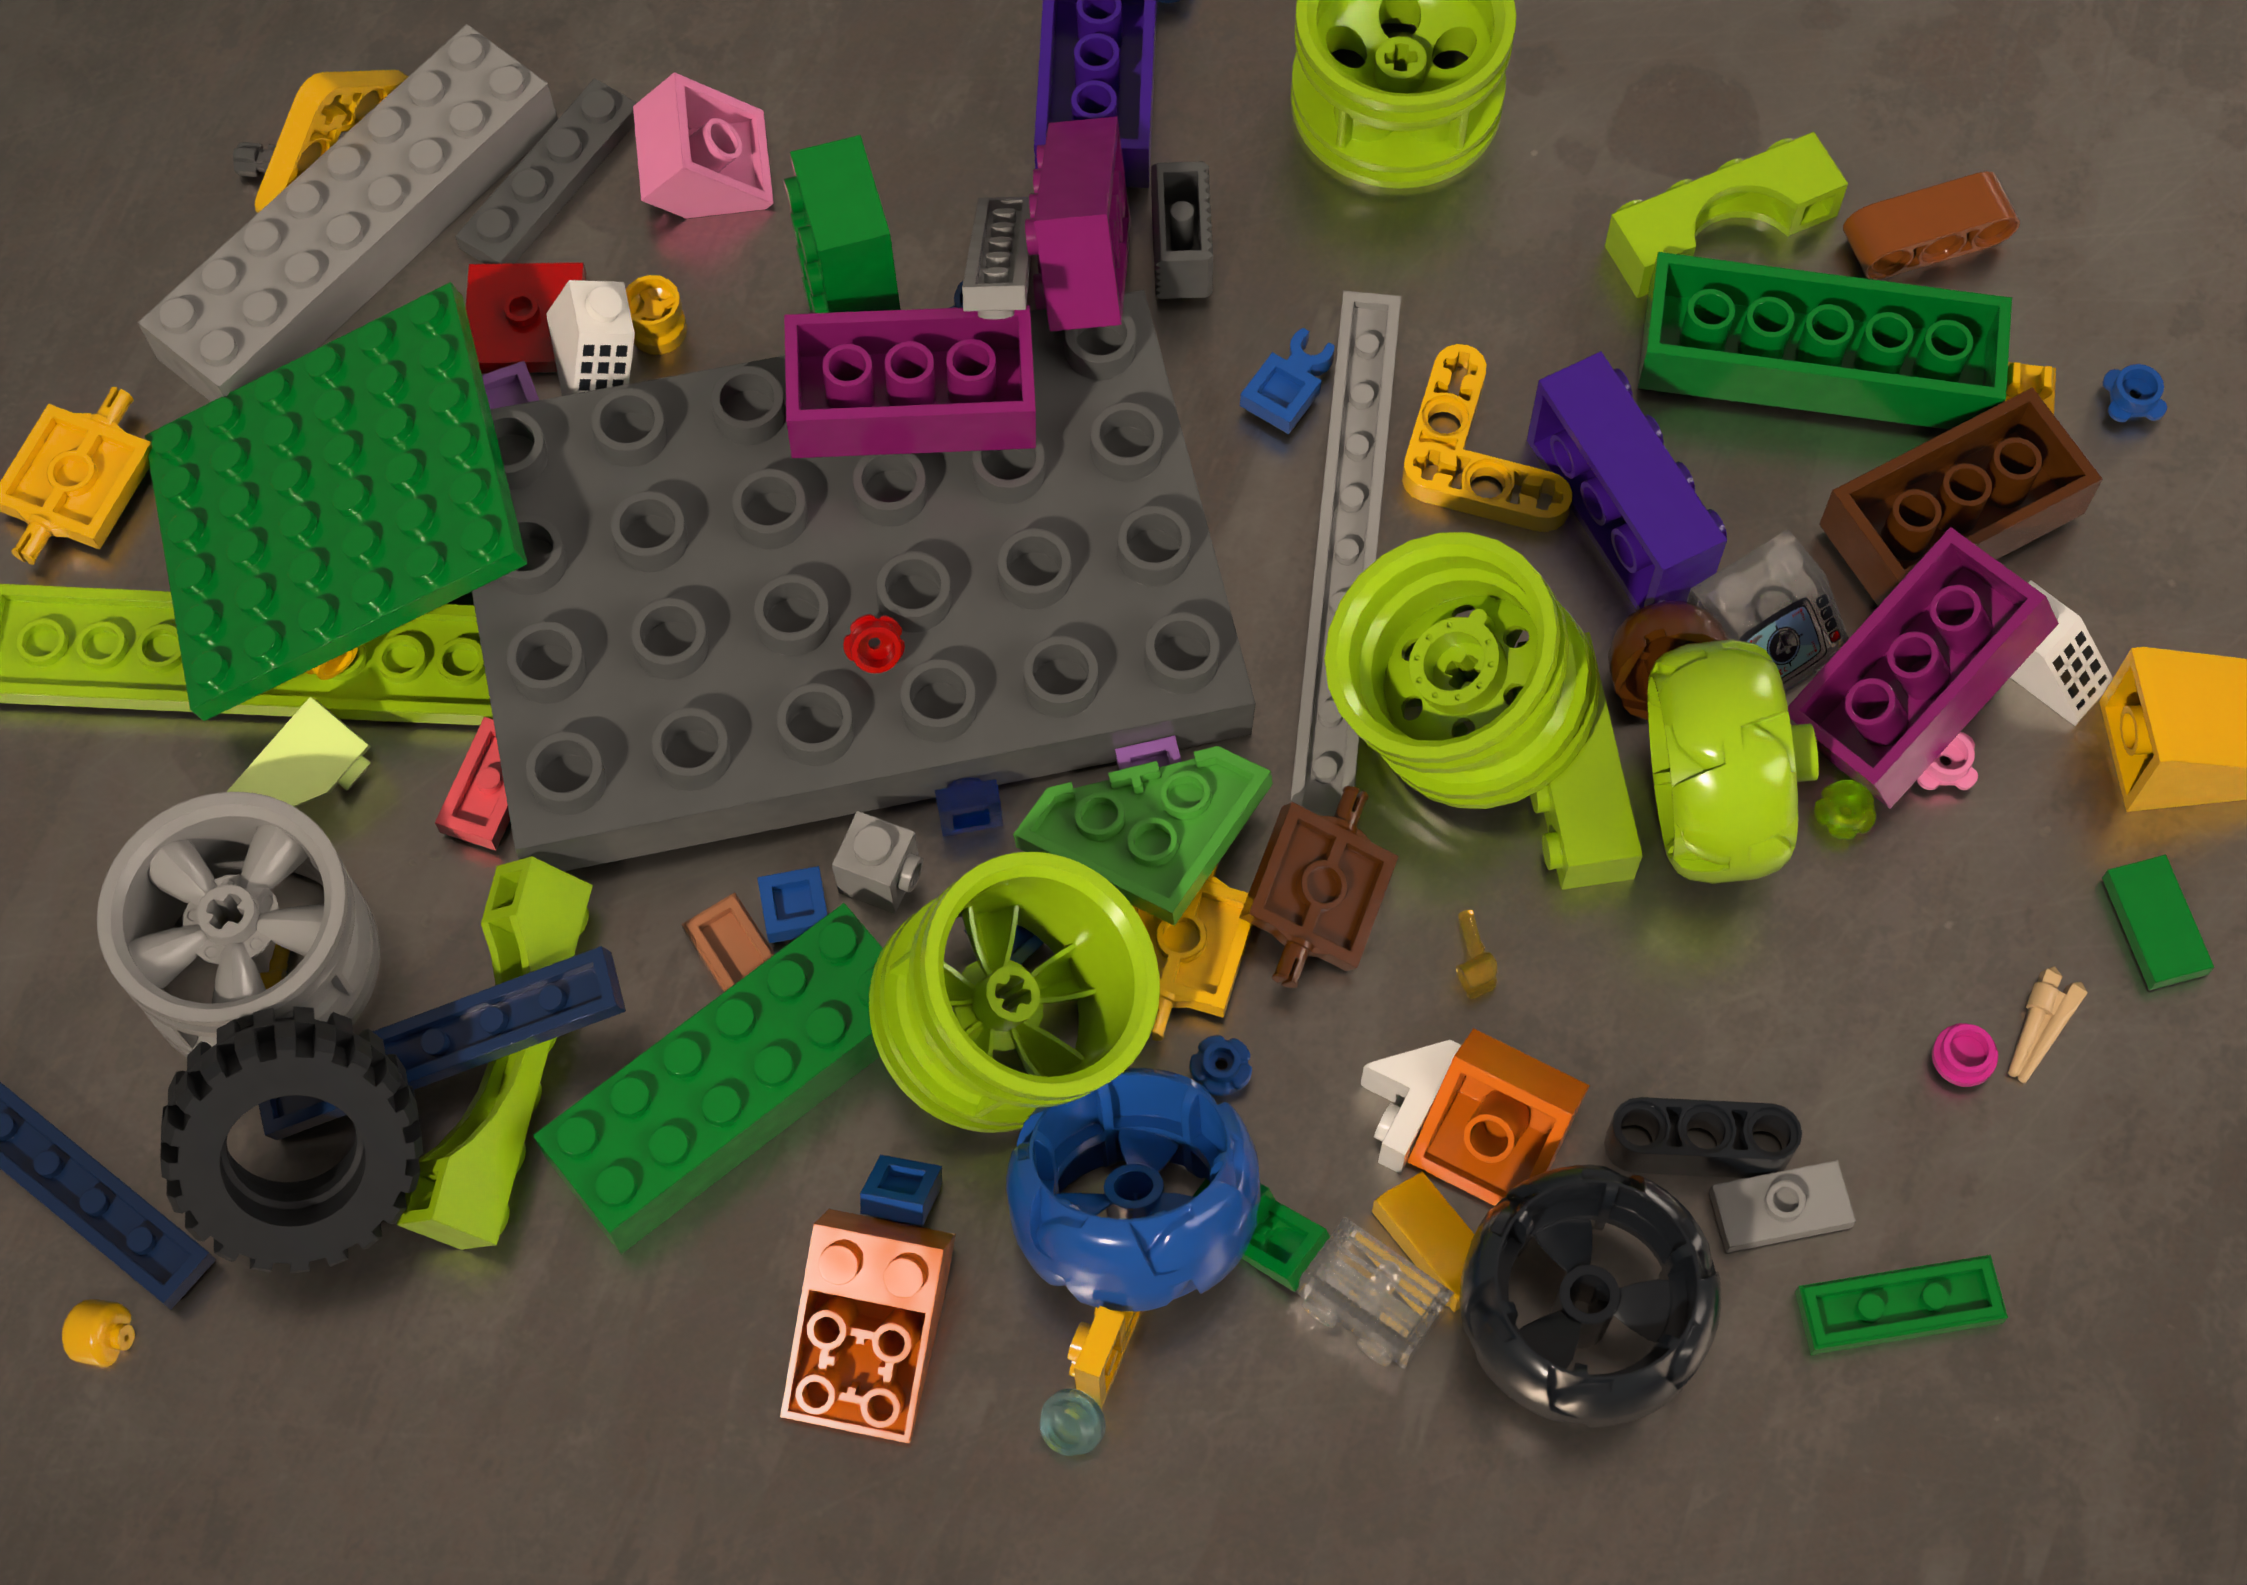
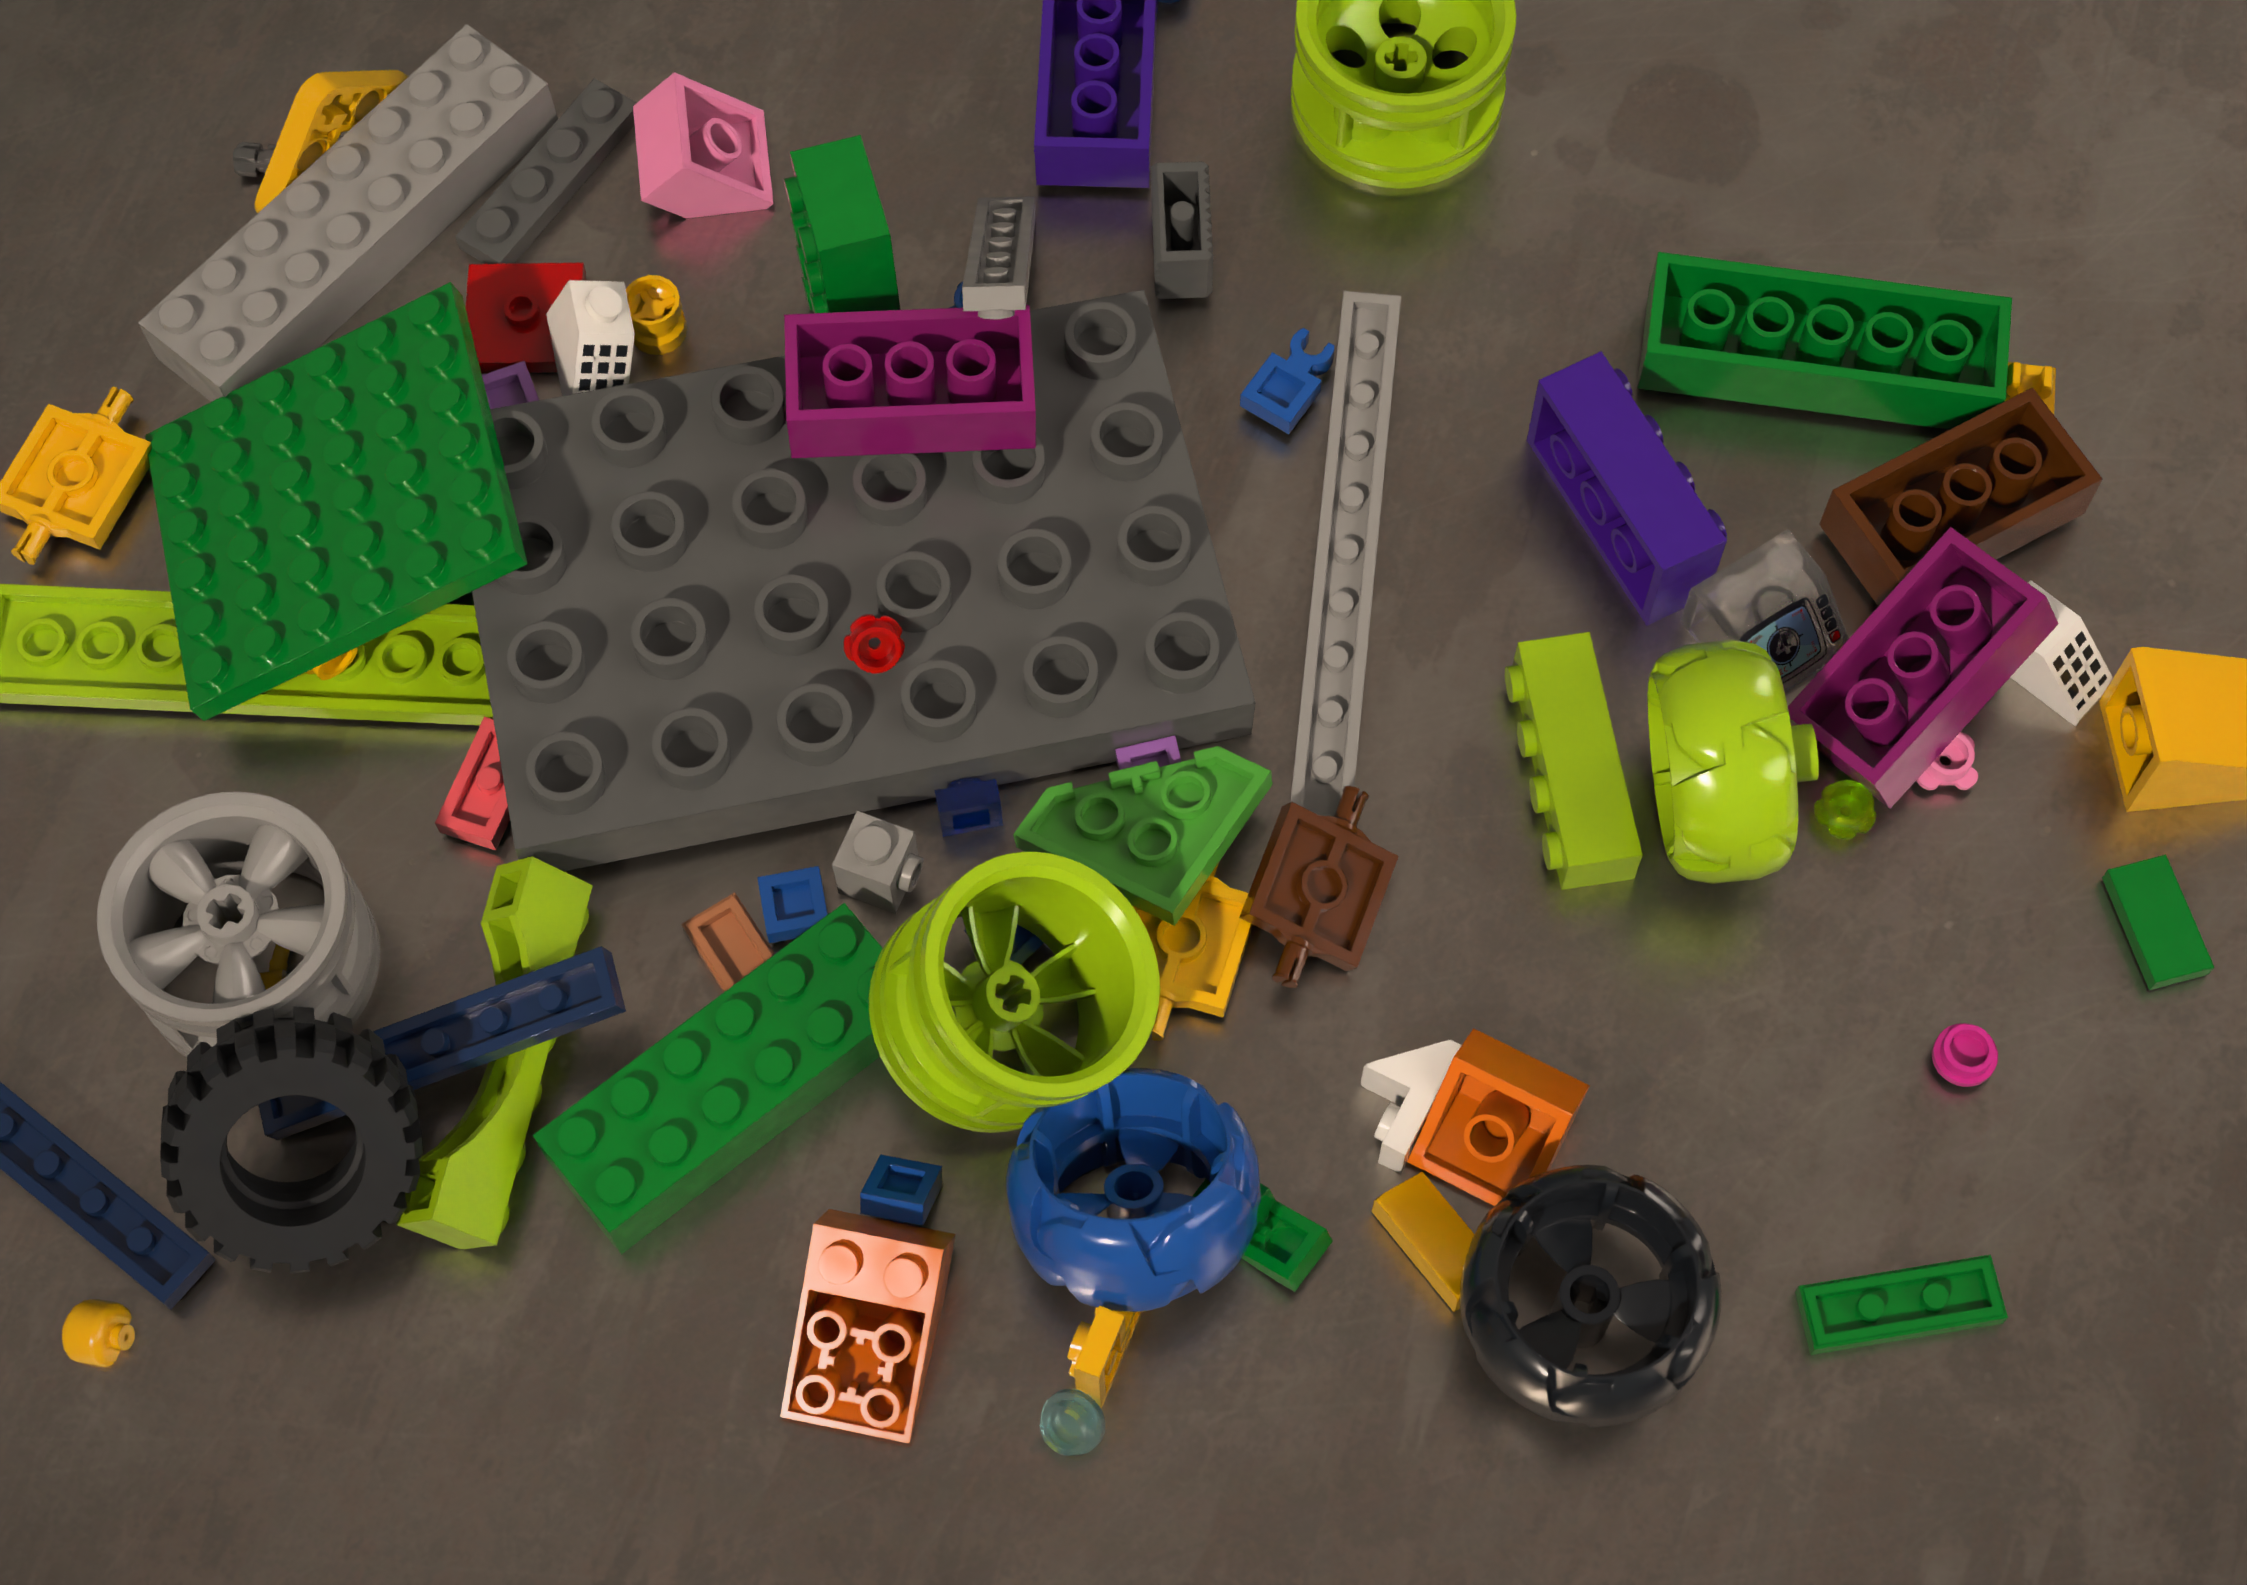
(306, 758): yellowish green slope -> none
(1080, 224): magenta brick -> none
(1221, 1081): blue plate -> none
(1373, 1295): clear brick -> none
(1449, 455): yellow beam -> none
(1462, 670): lime wheel -> none
(1479, 973): clear yellow hand -> none
(1648, 636): reddish brown cylinder -> none
(1728, 1122): black beam -> none
(1782, 1206): light grey plate -> none
(1785, 187): lime arch -> none
(1931, 225): dark orange beam -> none
(2045, 1019): tan piece -> none
(2138, 380): blue plate -> none

